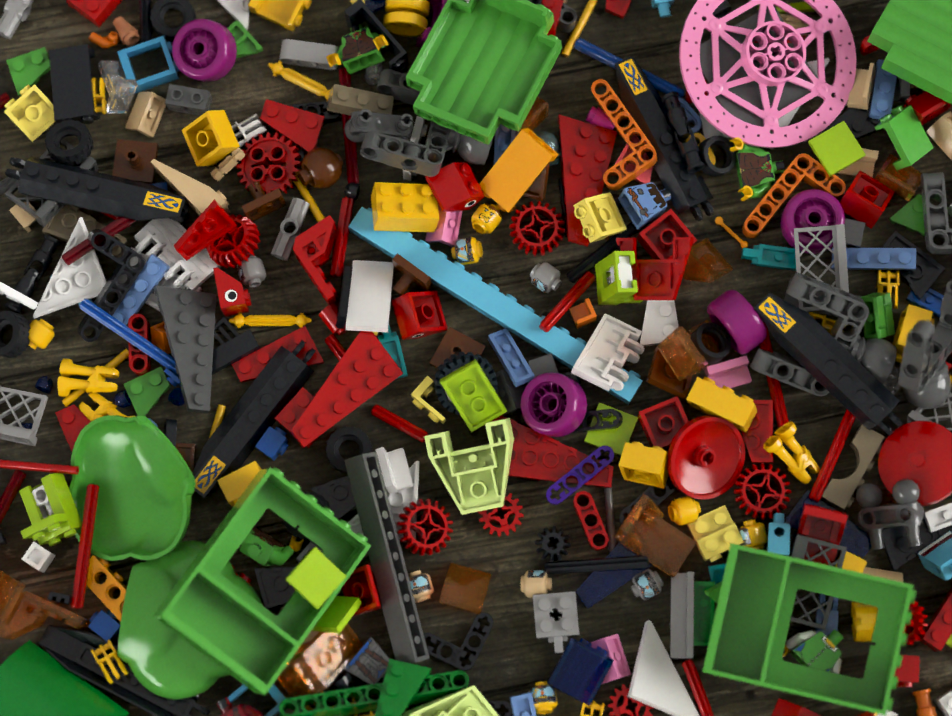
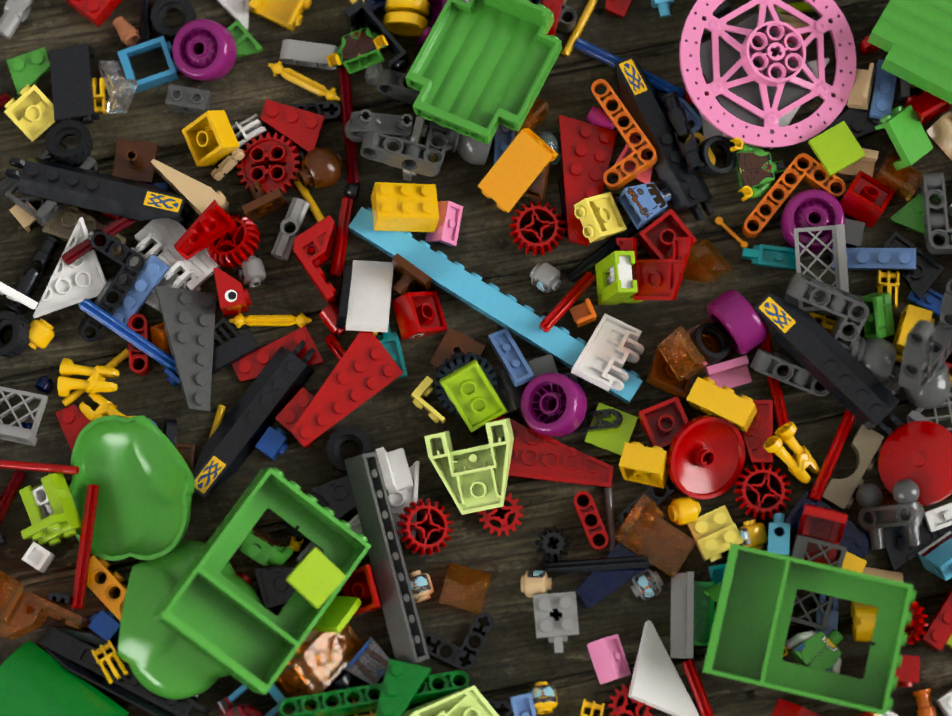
(104, 42): orange arm -> none
(122, 399): hinge -> none
(146, 113): tan panel -> none
(147, 390): bright green wing -> none
(176, 397): clear blue hinge -> none
(236, 483): yellow brick -> none
(349, 99): dark tan brick -> none
(399, 423): red axle -> none
(455, 187): red slope -> none
(467, 250): head -> none
(486, 218): yellow head -> none
(580, 475): dark purple beam -> none
(581, 670): clear blue brick -> none
(658, 321): white wing -> none

